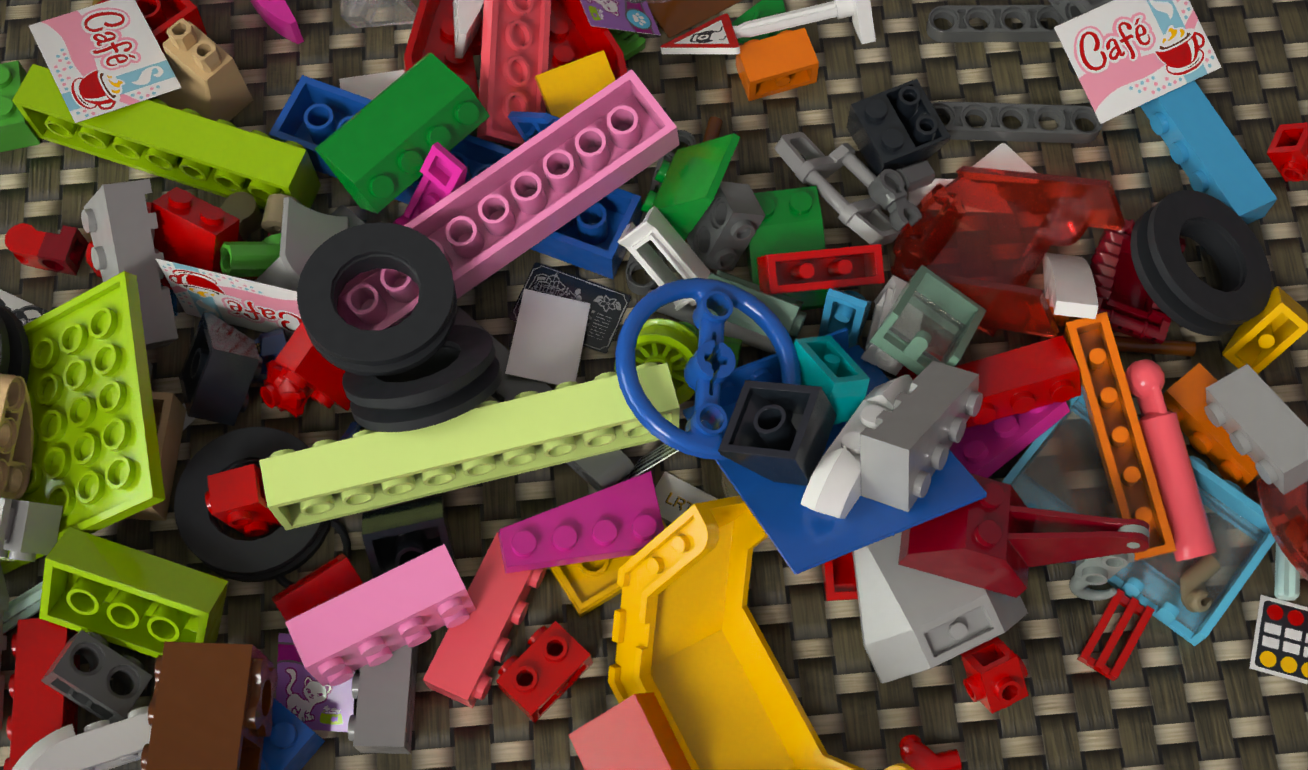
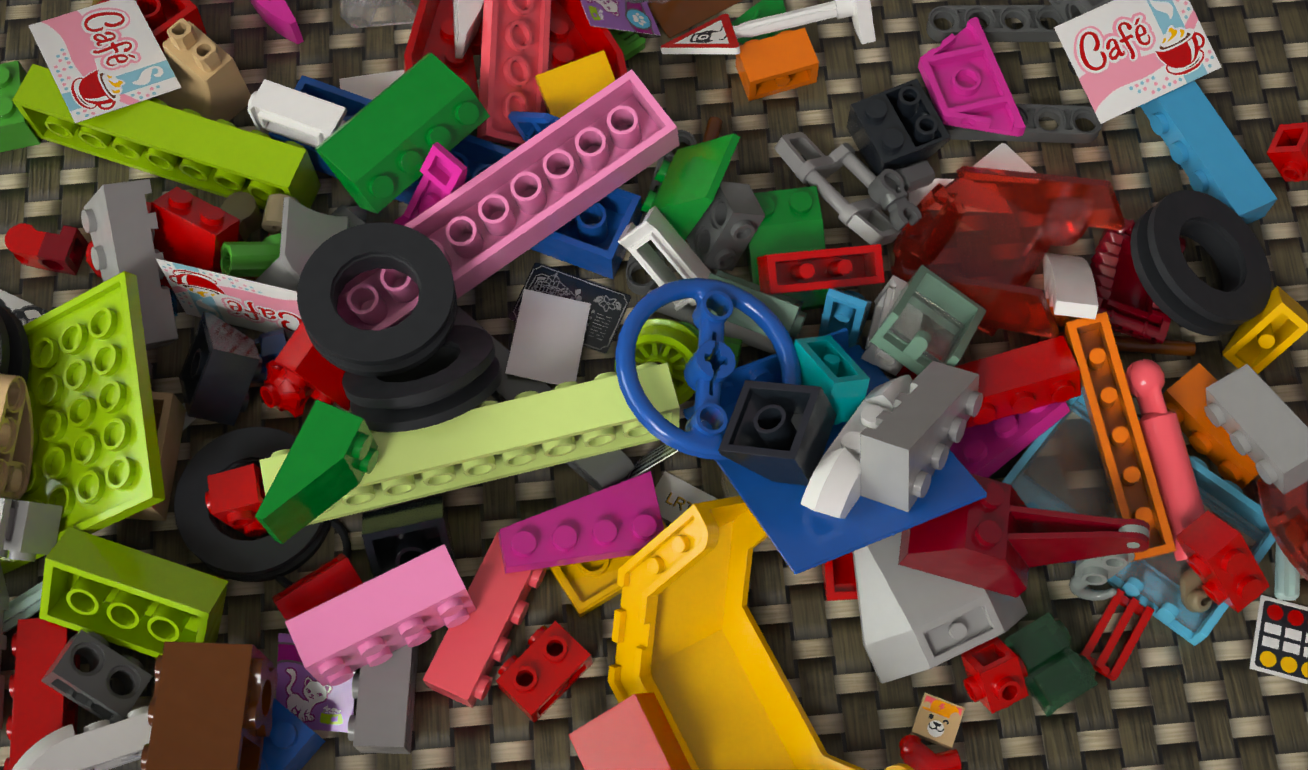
(294, 113): none -> white window
(318, 471): none -> green slope
(937, 721): none -> tan tile
(969, 84): none -> dark pink wing
(1054, 671): none -> clear green piece
(1222, 562): none -> red brick

